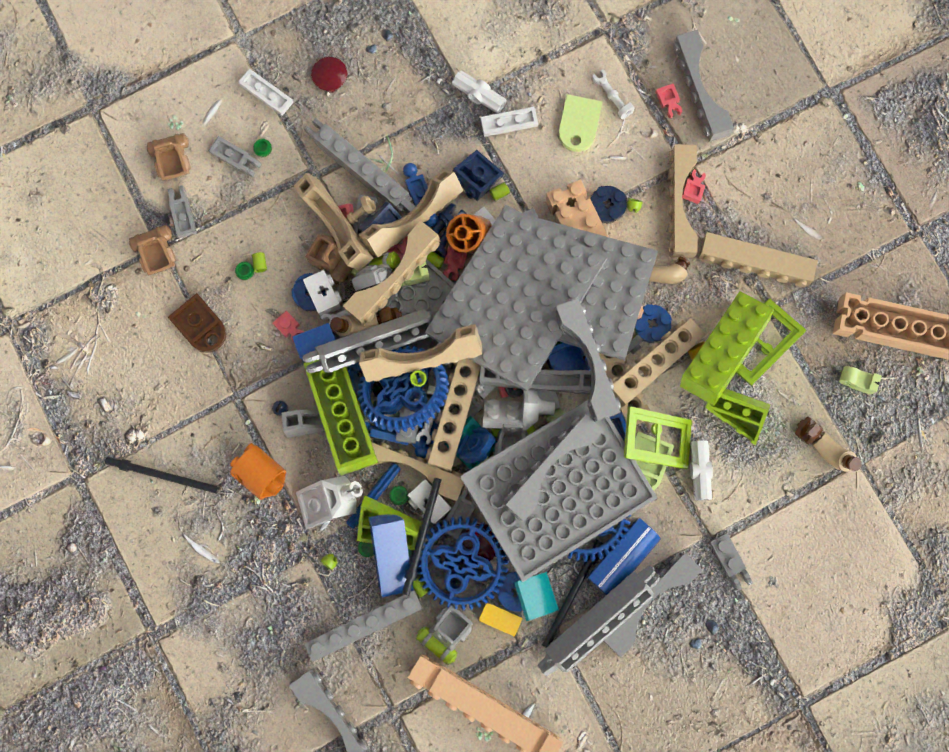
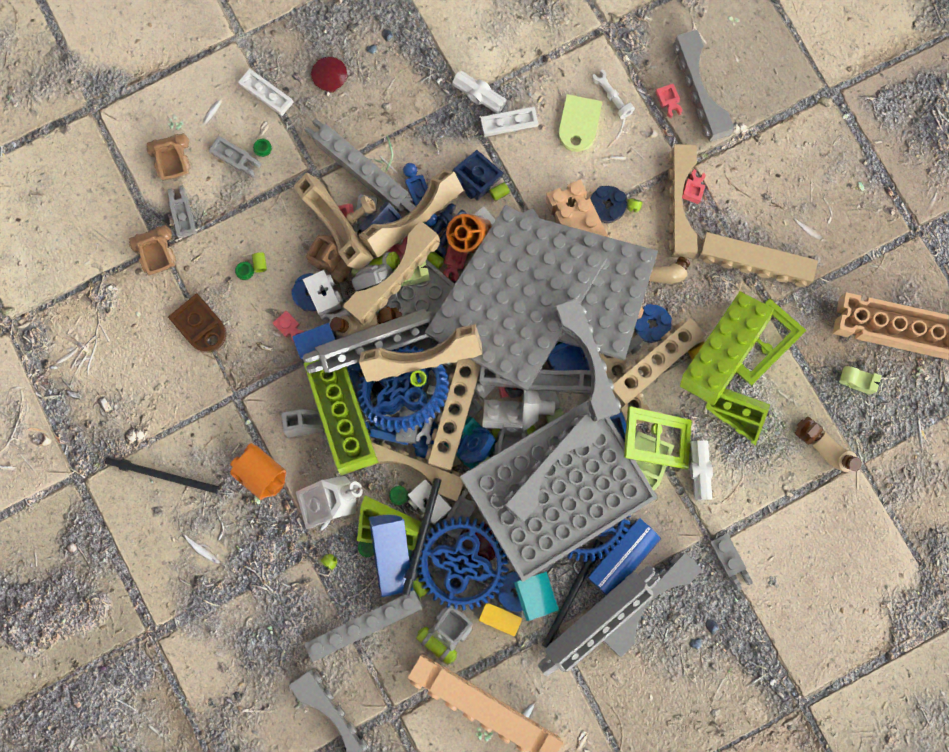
(284, 408): dark blue hinge -> none
(376, 492): blue axle -> none

